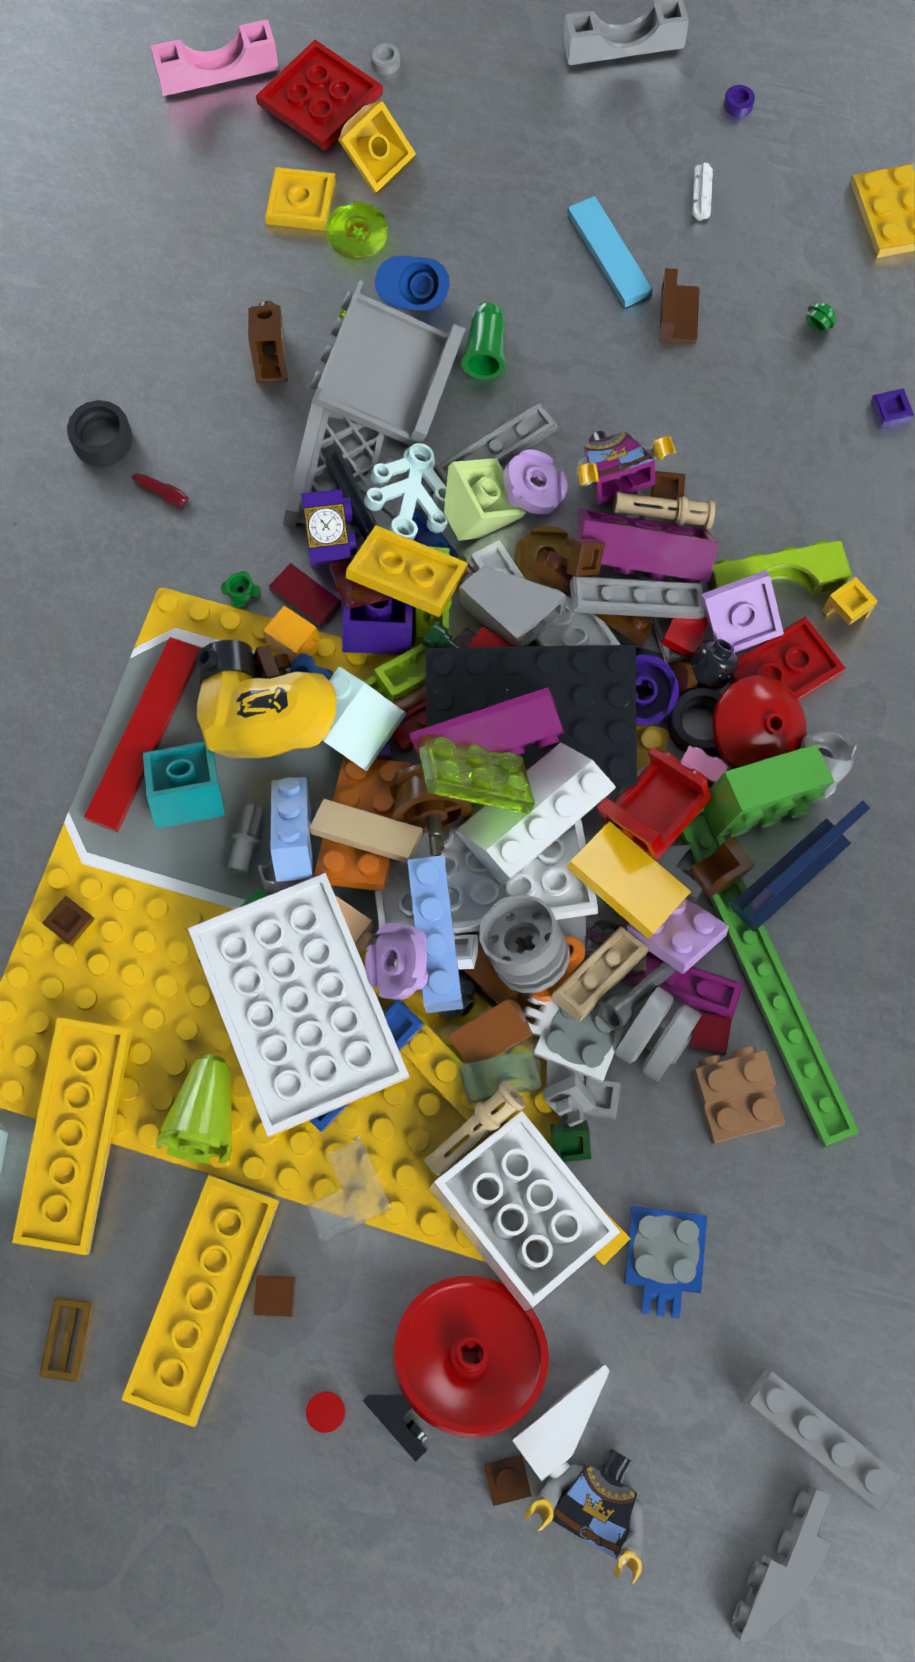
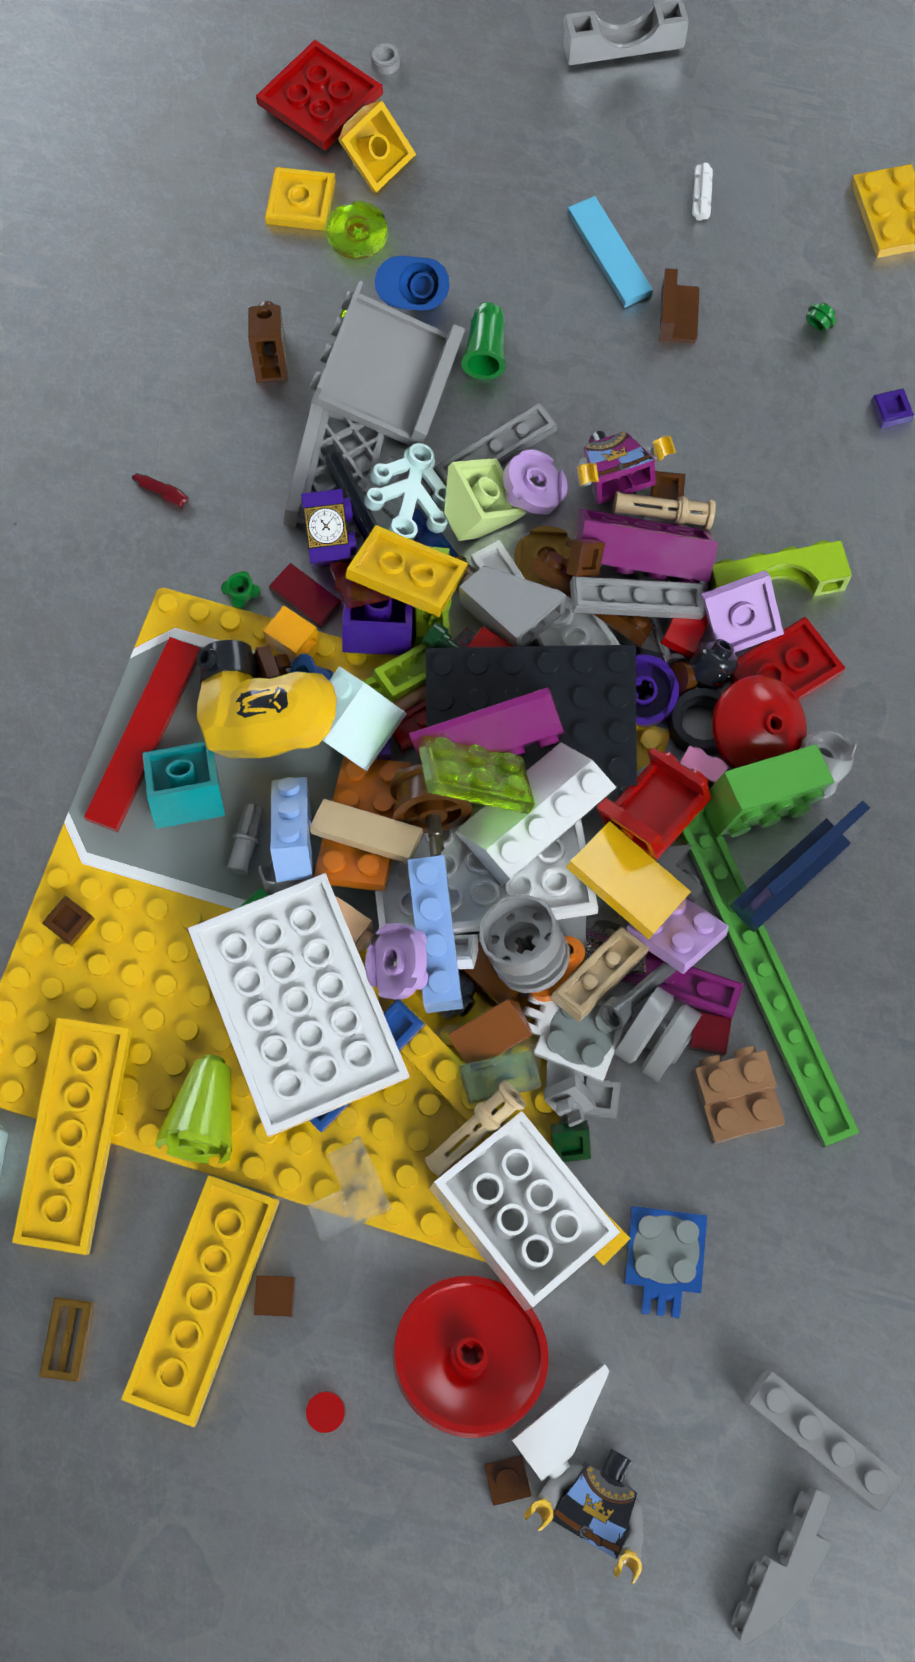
(94, 412): black tyre -> none
(247, 54): bright pink arch -> none
(390, 1411): black slope -> none
(722, 868): reddish brown panel -> none
(739, 100): dark purple tile -> none
(851, 602): yellow panel -> none

